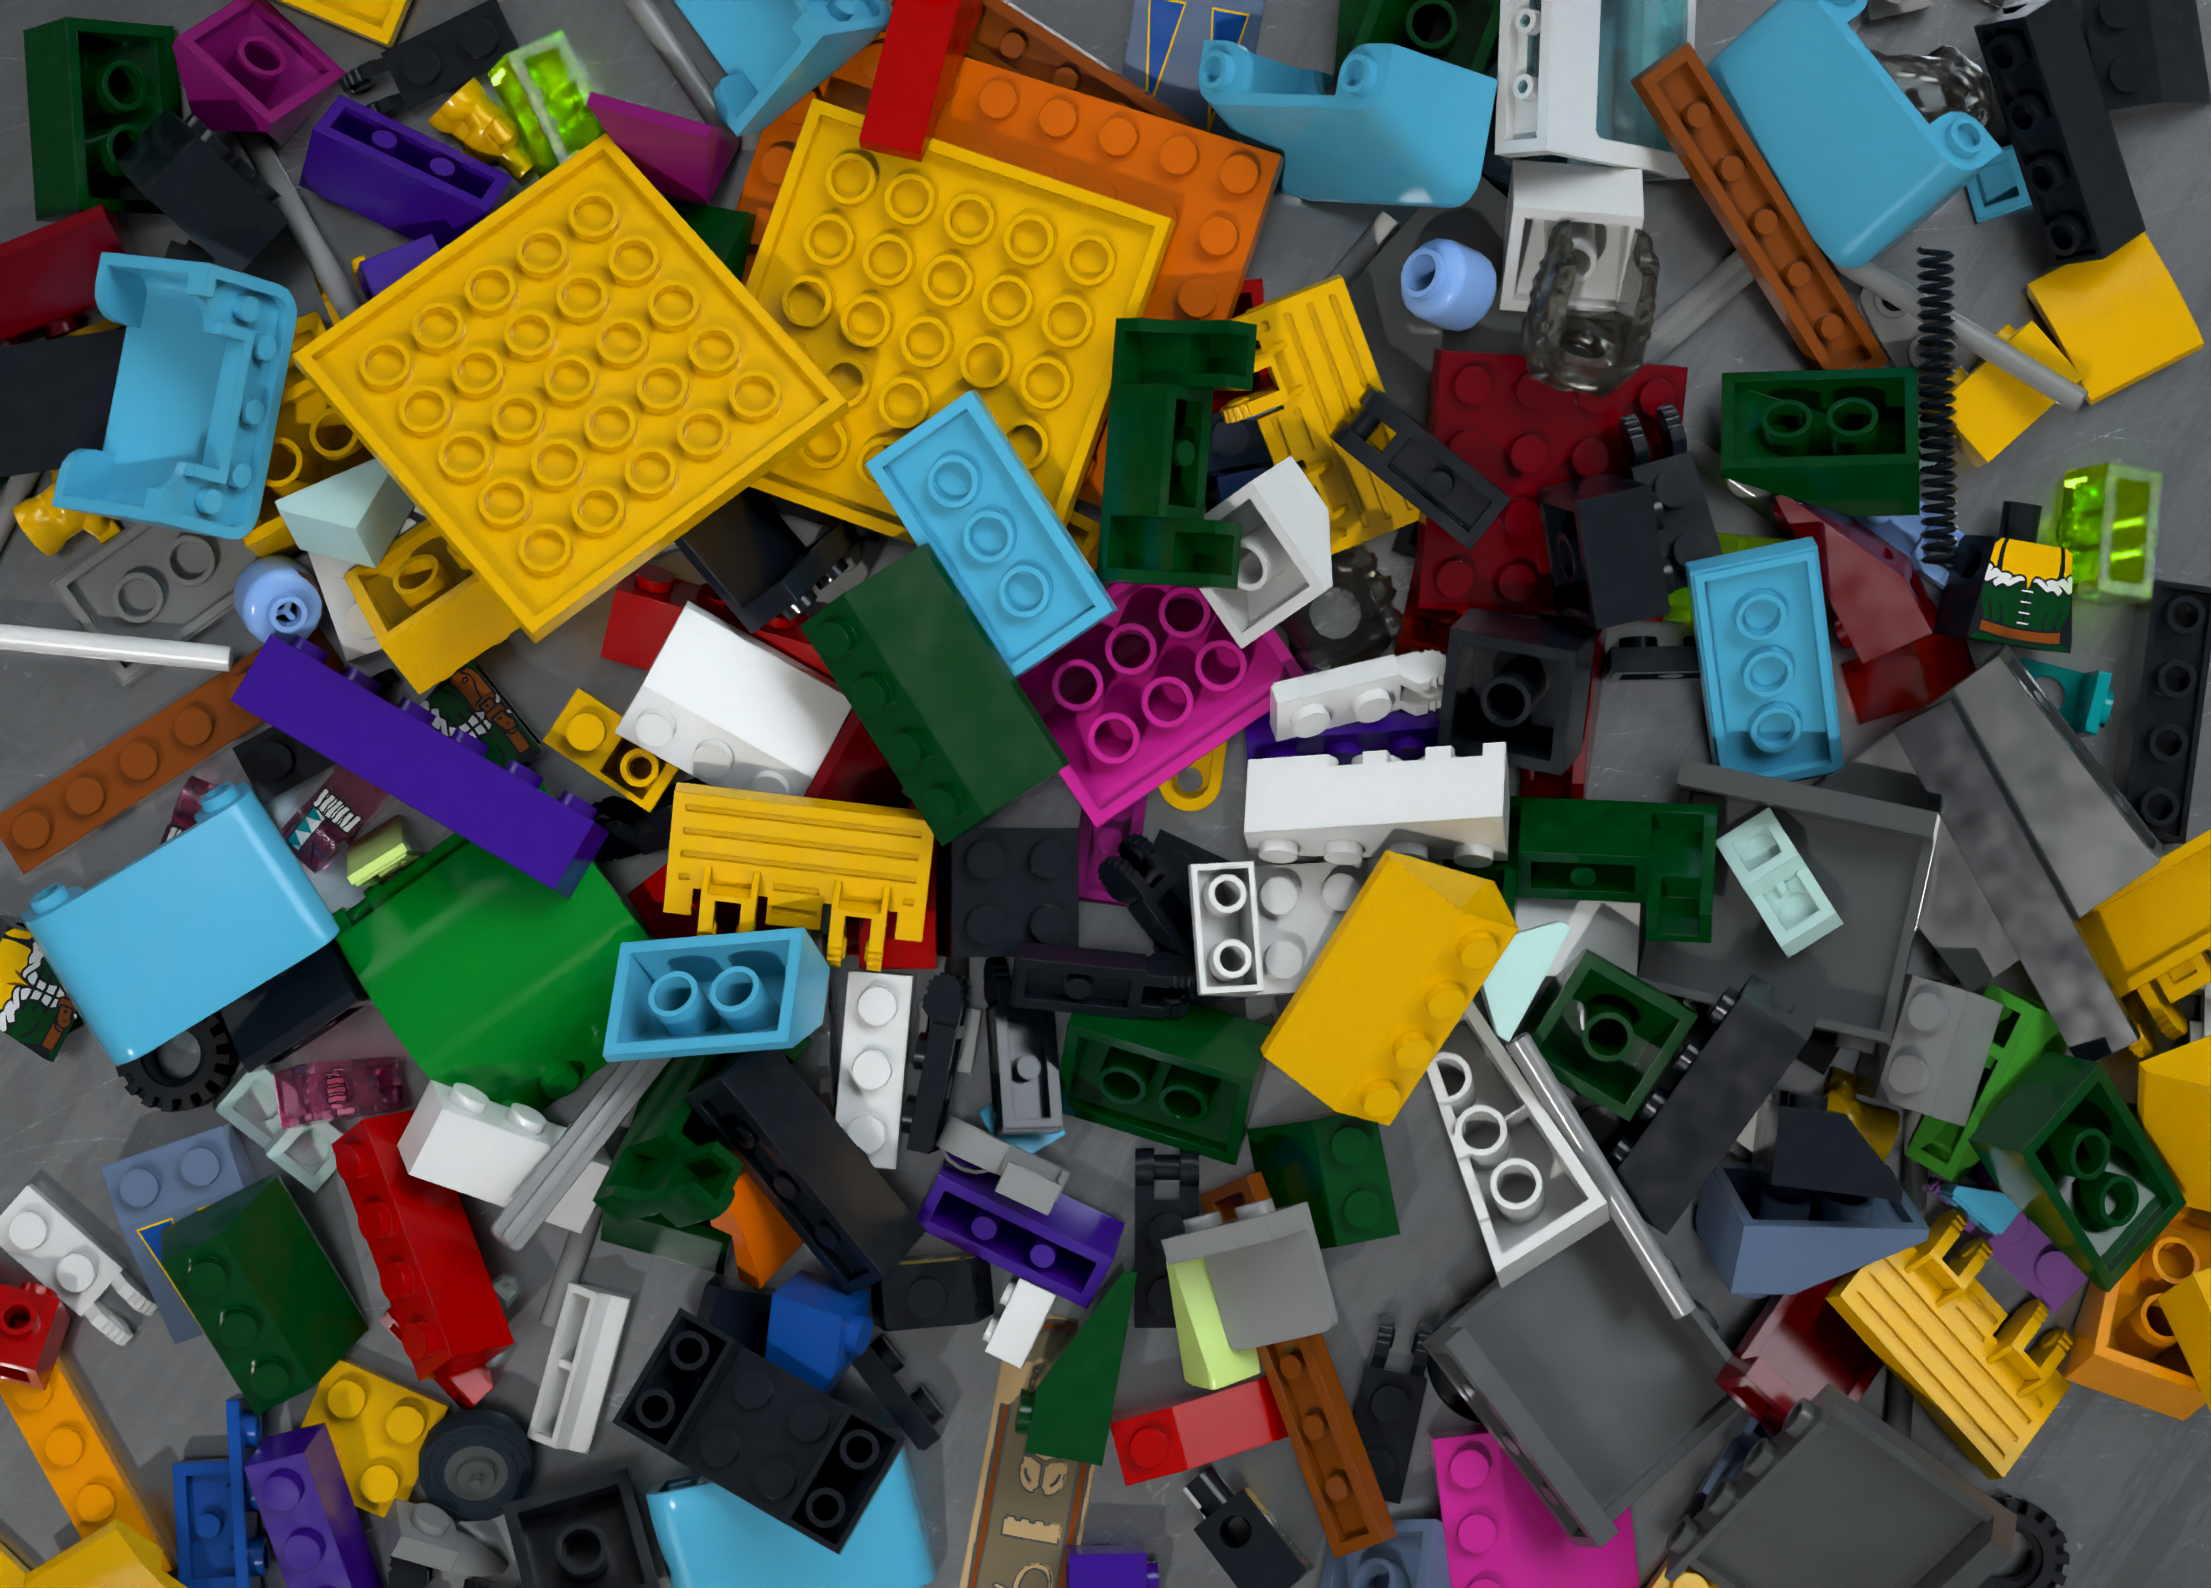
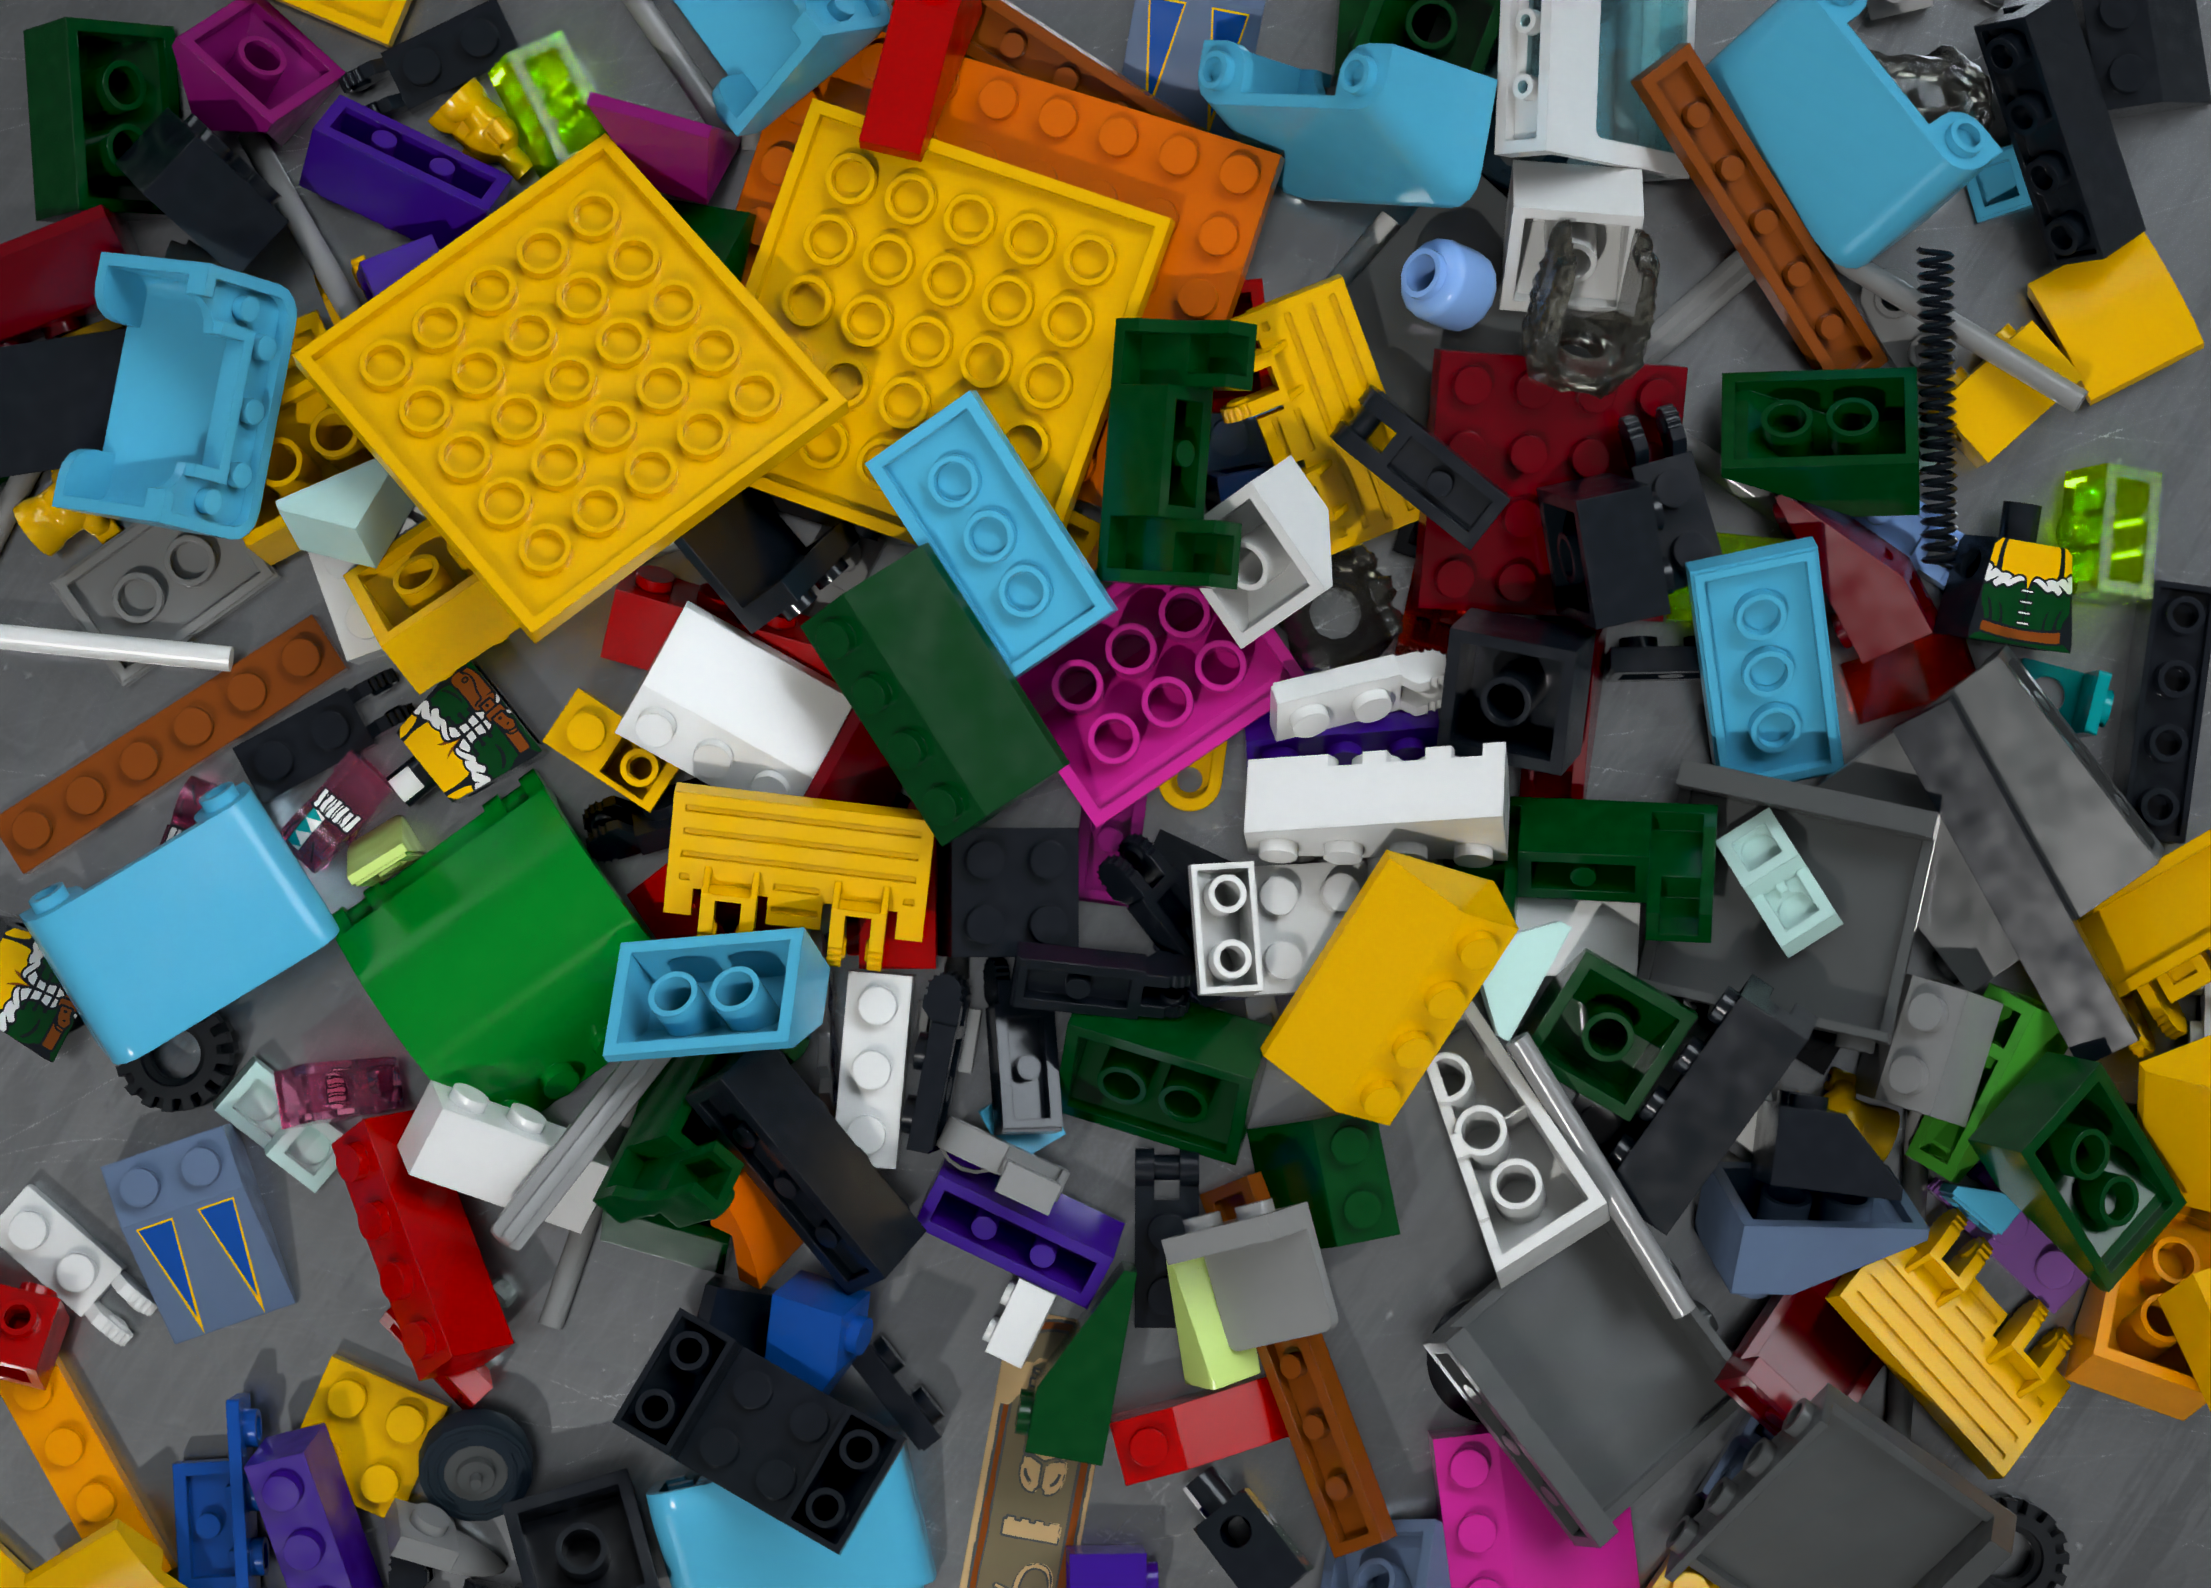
(263, 1291): dark green slope -> none
(278, 599): light blue head -> none
(294, 1008): black slope -> none
(420, 765): dark purple brick -> none
(579, 1367): white piece -> none
(934, 1292): black torso -> none
(1390, 1407): black hinge -> none

